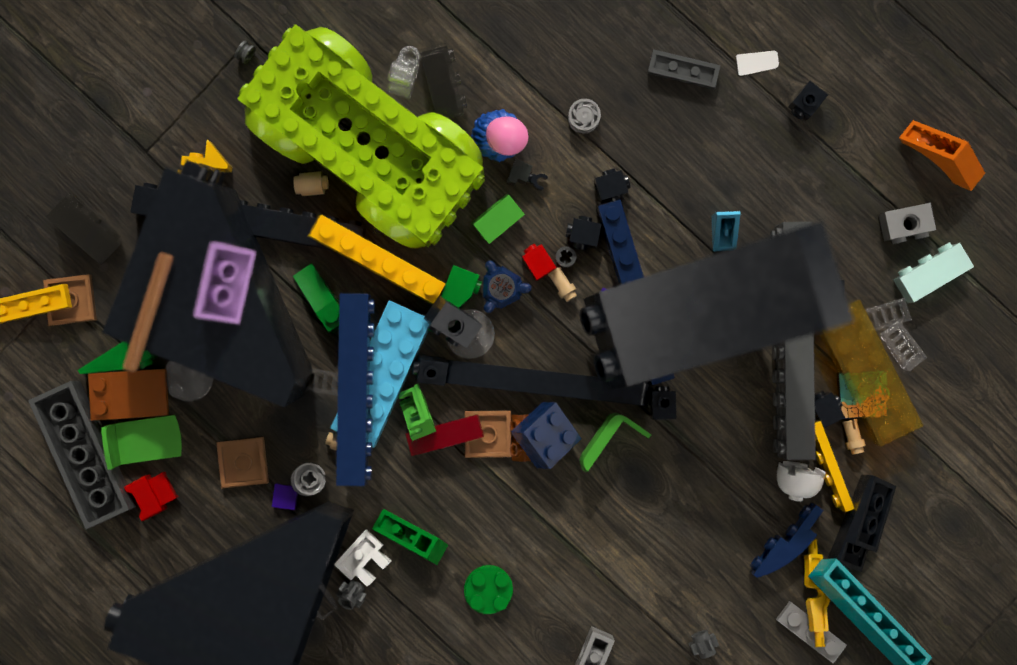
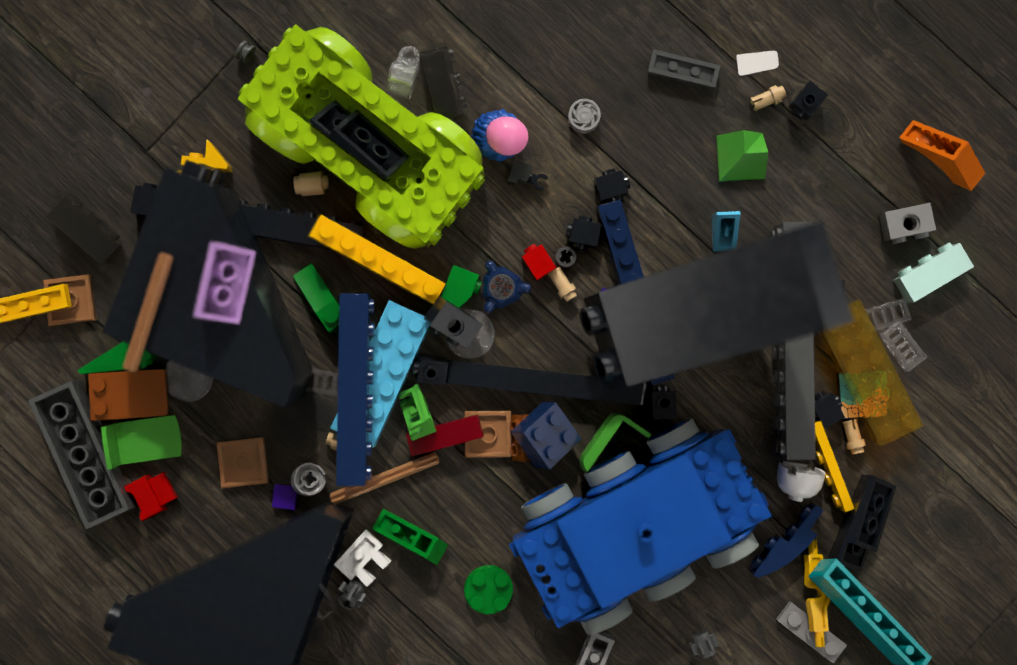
(360, 139): none -> black slope
(385, 478): none -> medium nougat axle
(497, 218): bright green hinge -> none
(640, 526): none -> blue piece
(741, 156): none -> bright green slope
(769, 97): none -> tan animal

